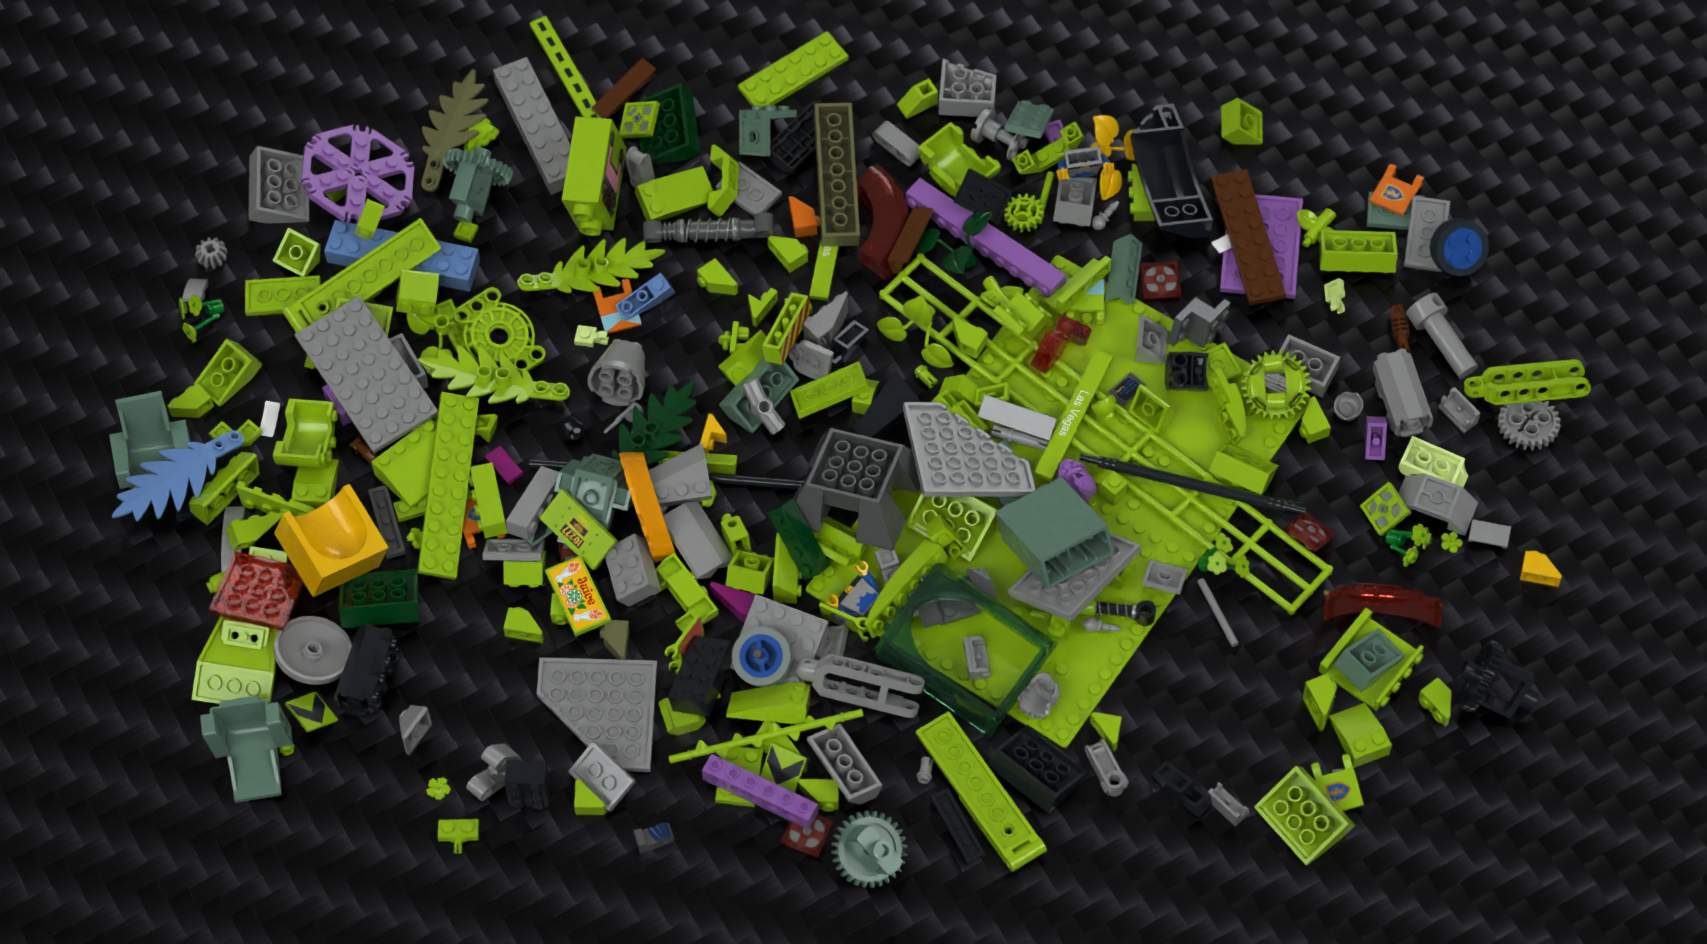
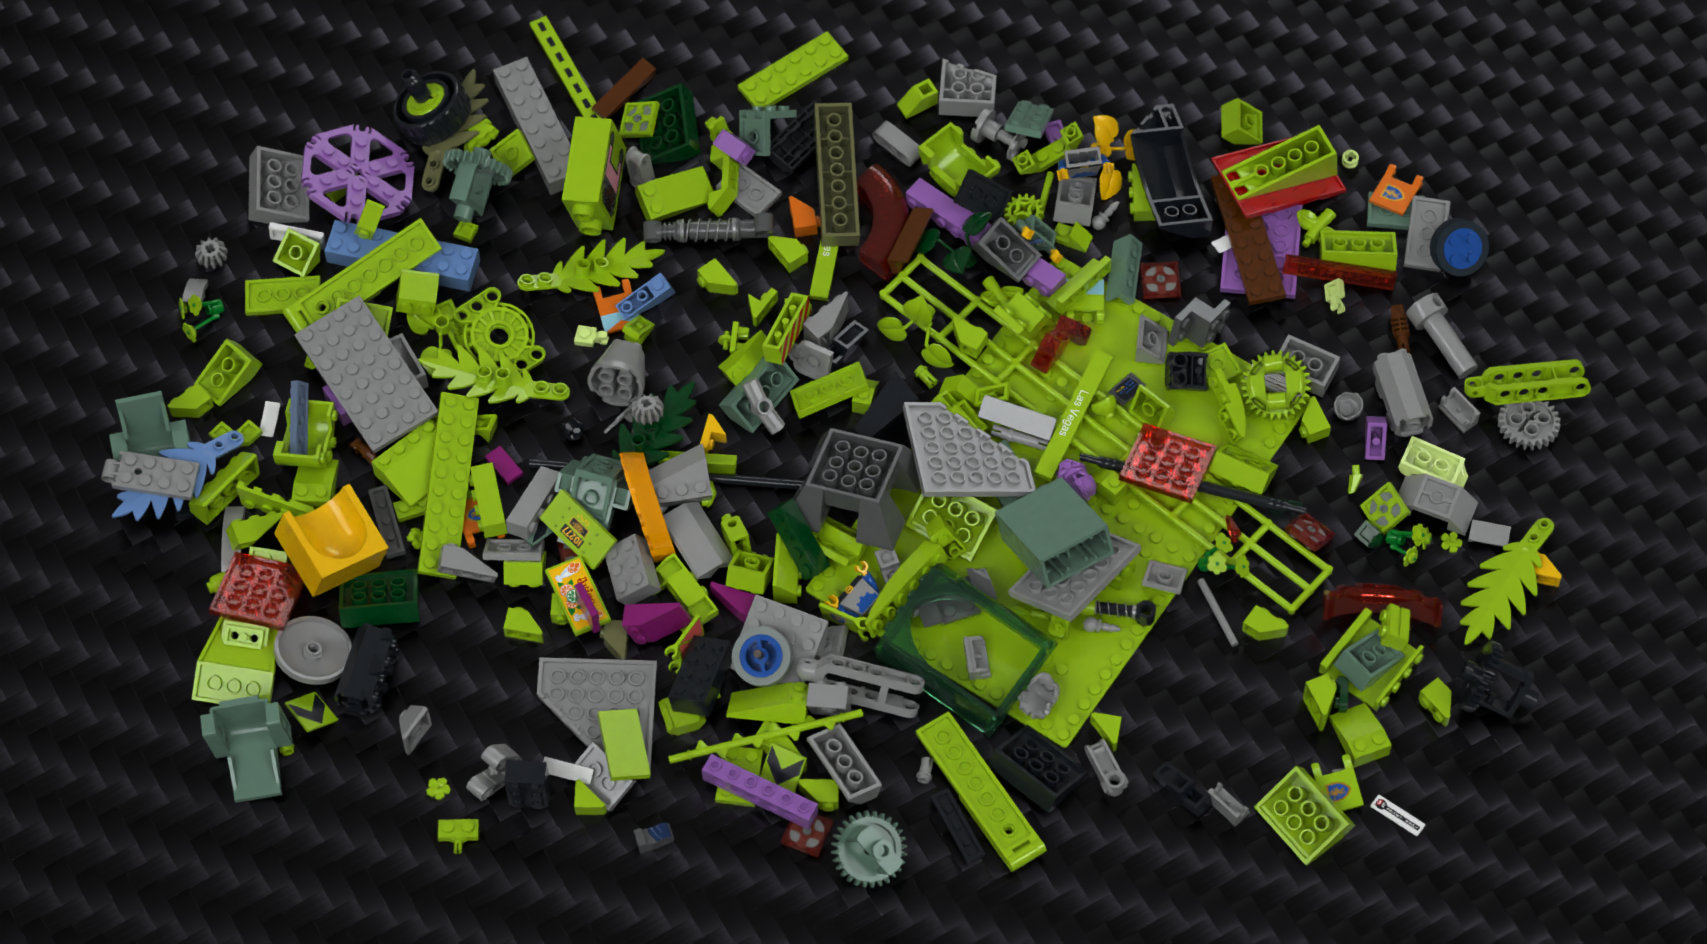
(158, 476): none -> light grey hinge
(278, 231): none -> white tile
(299, 418): none -> sand blue plate
(430, 107): none -> black wheel
(461, 563): none -> light grey slope
(513, 151): none -> lime plate
(569, 770): none -> white sticker
(587, 607): none -> magenta tile
(623, 744): none -> lime tile
(637, 329): none -> lime slope
(647, 409): none -> light grey gear
(654, 621): none -> magenta slope
(715, 126): none -> lime hips
(734, 147): none -> medium lavender slope
(828, 698): none -> light grey slope
(1006, 250): none -> dark grey slope
(1039, 236): none -> sand green torso
(1073, 237): none -> lime slope
(1167, 463): none -> clear red plate
(1232, 529): none -> clear red bar
(1263, 625): none -> lime slope
(1281, 173): none -> piece
(1332, 270): none -> clear red plate
(1341, 700): none -> dark green plate
(1350, 164): none -> yellowish green bush
(1354, 479): none -> lime bar
(1370, 535): none -> dark green plate
(1394, 627): none -> lime brick
(1397, 815): none -> white sticker
(1505, 583): none -> lime plant

